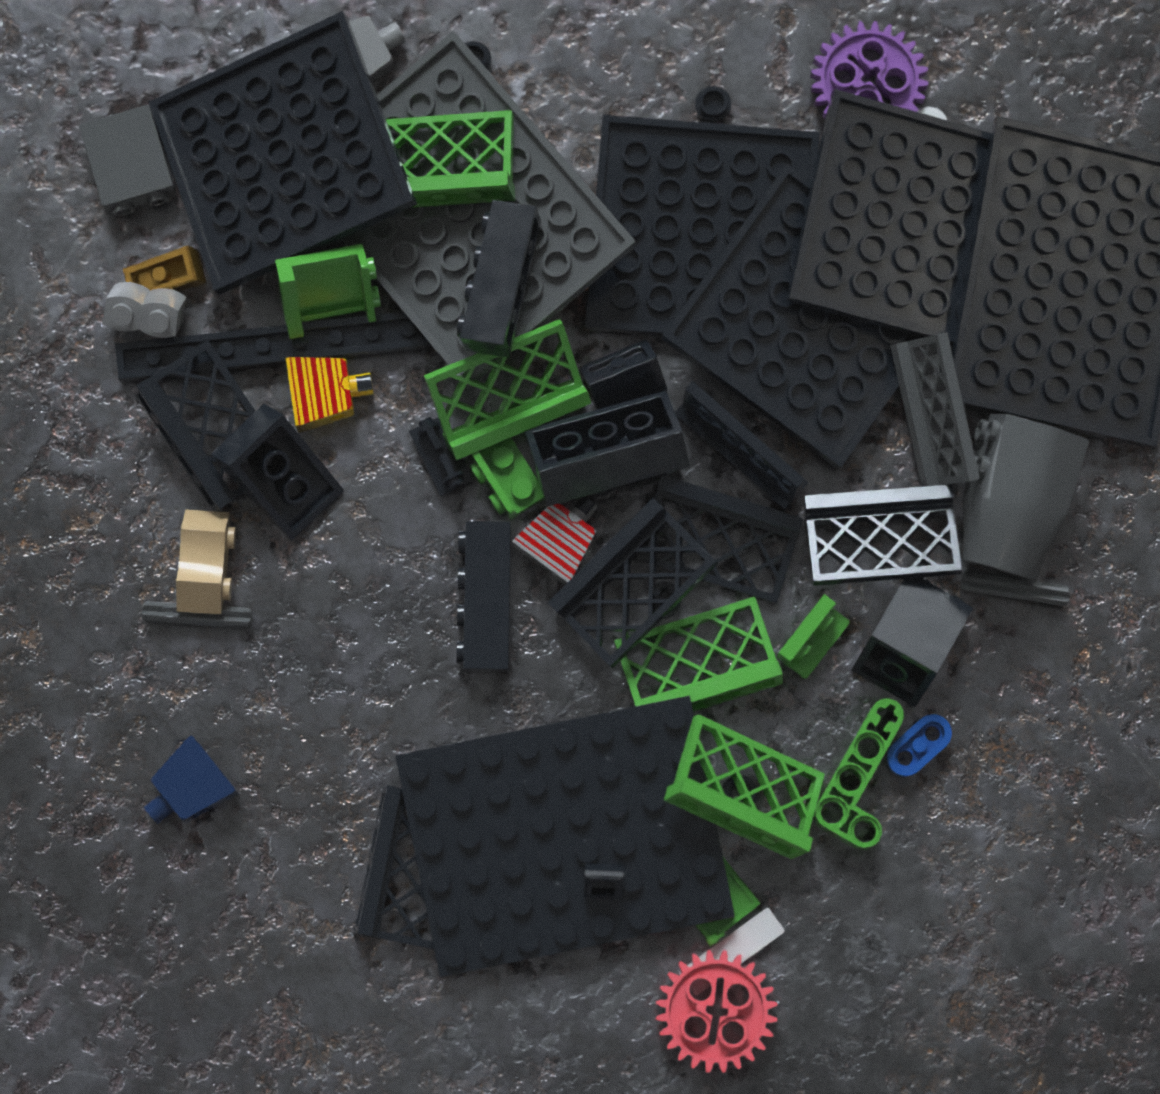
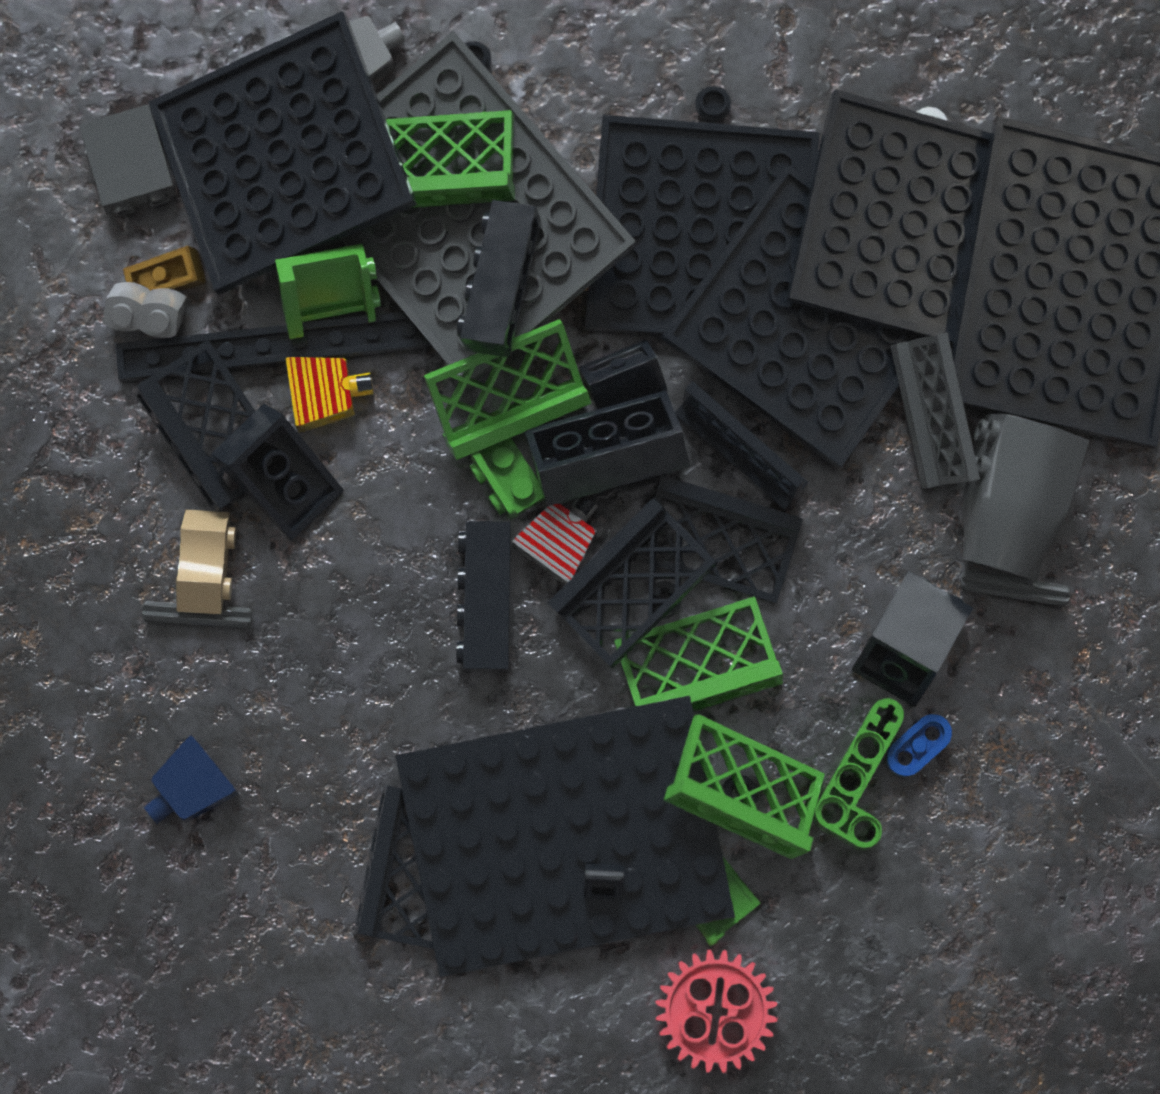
(442, 466): black hinge -> none
(743, 941): white sticker -> none
(813, 638): bright green bracket -> none
(885, 506): fence -> none
(894, 61): medium lavender gear -> none

